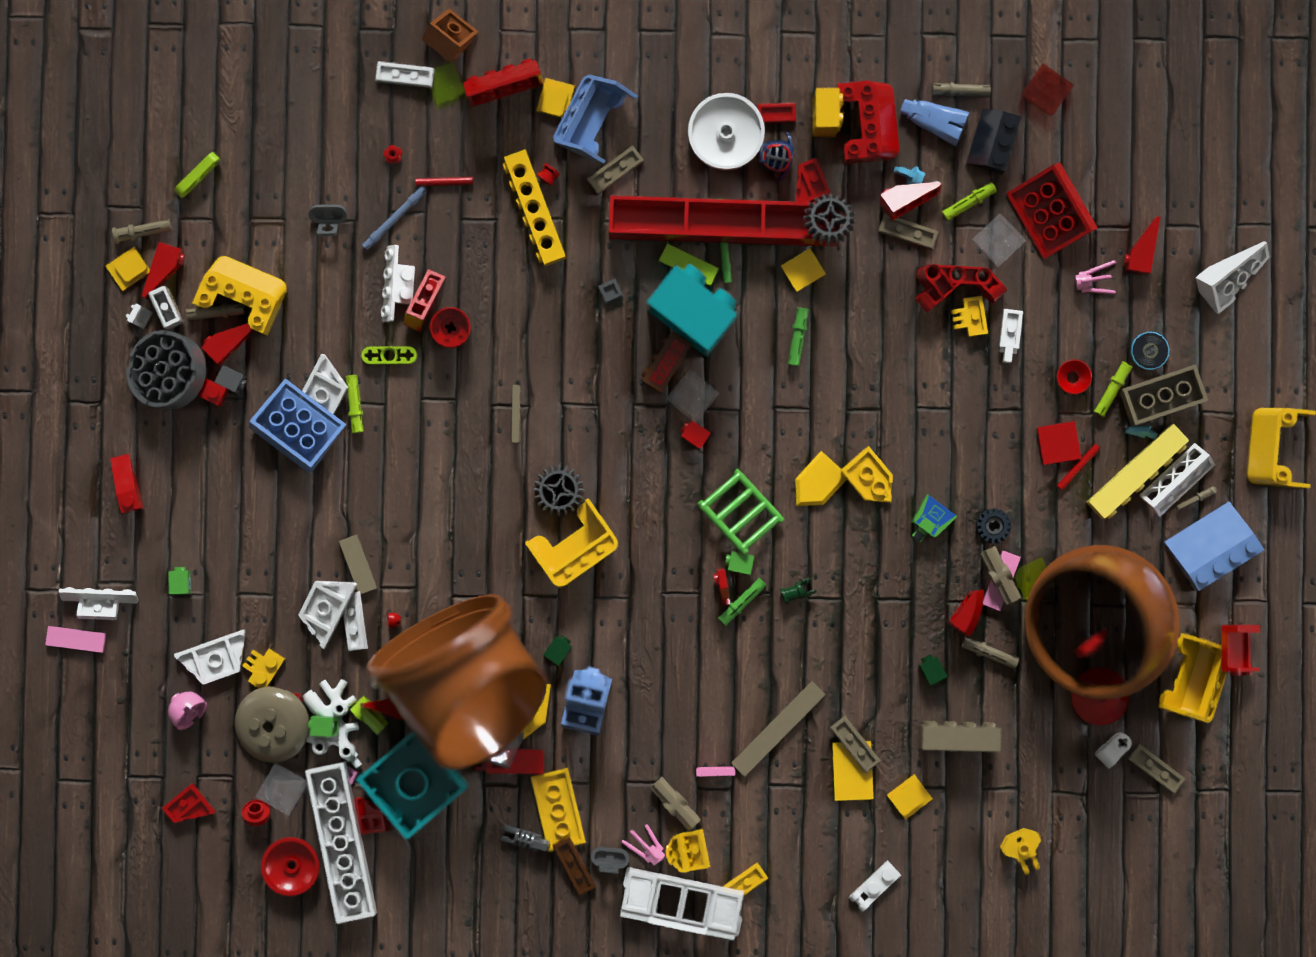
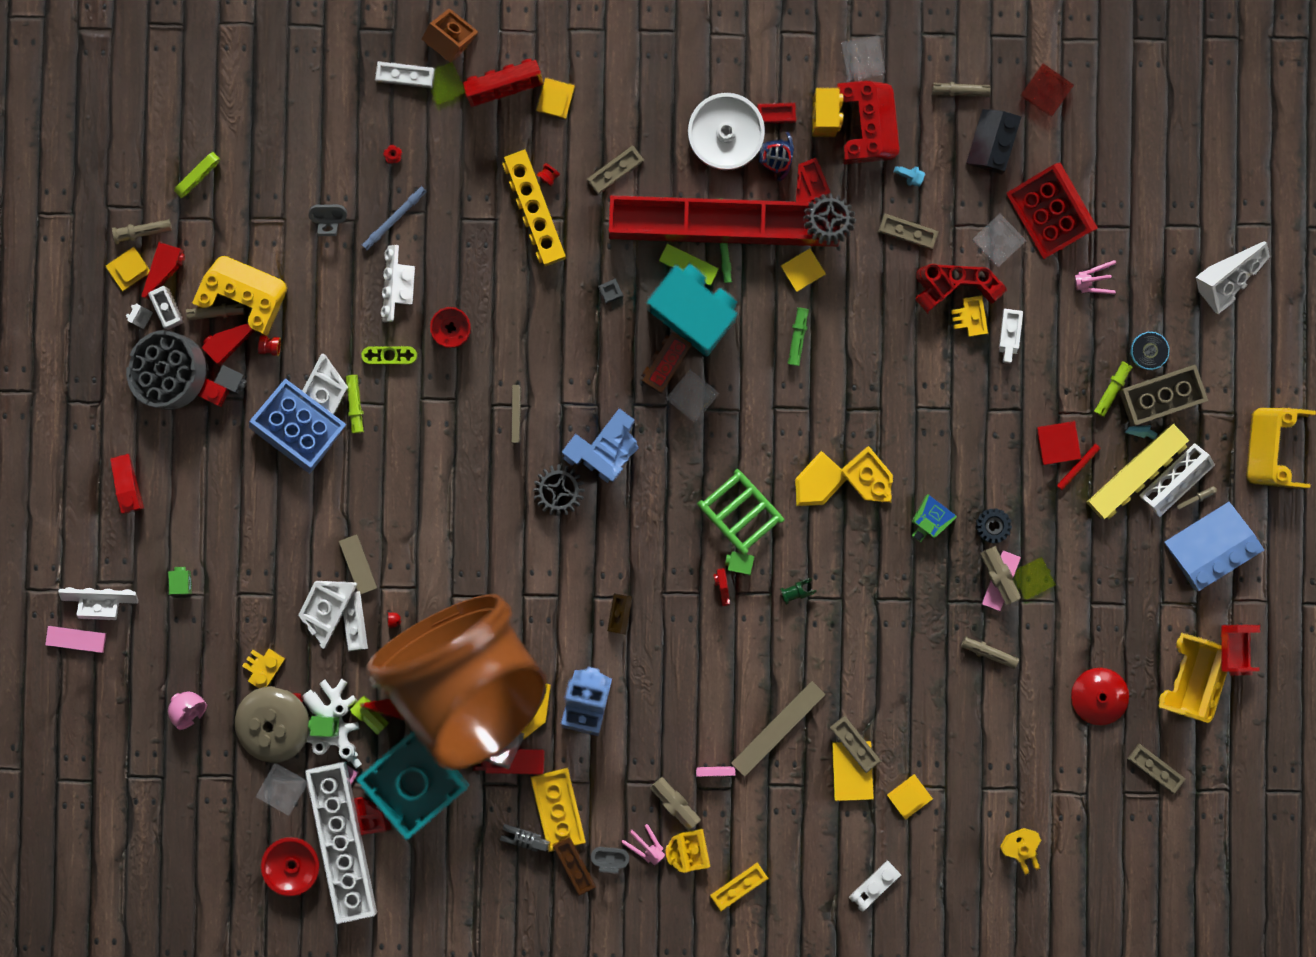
(188, 805): red wing -> none
(215, 658): white wing -> none
(256, 813): red plate -> none
(269, 345): none -> red wheel
(423, 300): red slope -> none
(444, 181): red bar -> none
(558, 649): dark green brick -> none
(578, 550): yellow windscreen -> none
(587, 113): medium blue windscreen -> none
(608, 450): none -> medium blue brick
(619, 613): none -> dark brown plate
(694, 434): red brick -> none
(721, 911): white piece -> none
(736, 607): bright green pin -> none
(863, 58): none -> clear plate
(907, 197): slope -> none
(932, 669): dark green brick -> none
(940, 120): medium blue piece -> none
(959, 737): dark tan brick -> none
(968, 613): red slope -> none
(976, 197): lime pin -> none
(1083, 372): red piece -> none
(1091, 645): red wing -> none
(1112, 751): white piece -> none
(1142, 253): red slope -> none
(1147, 589): dark orange piece -> none

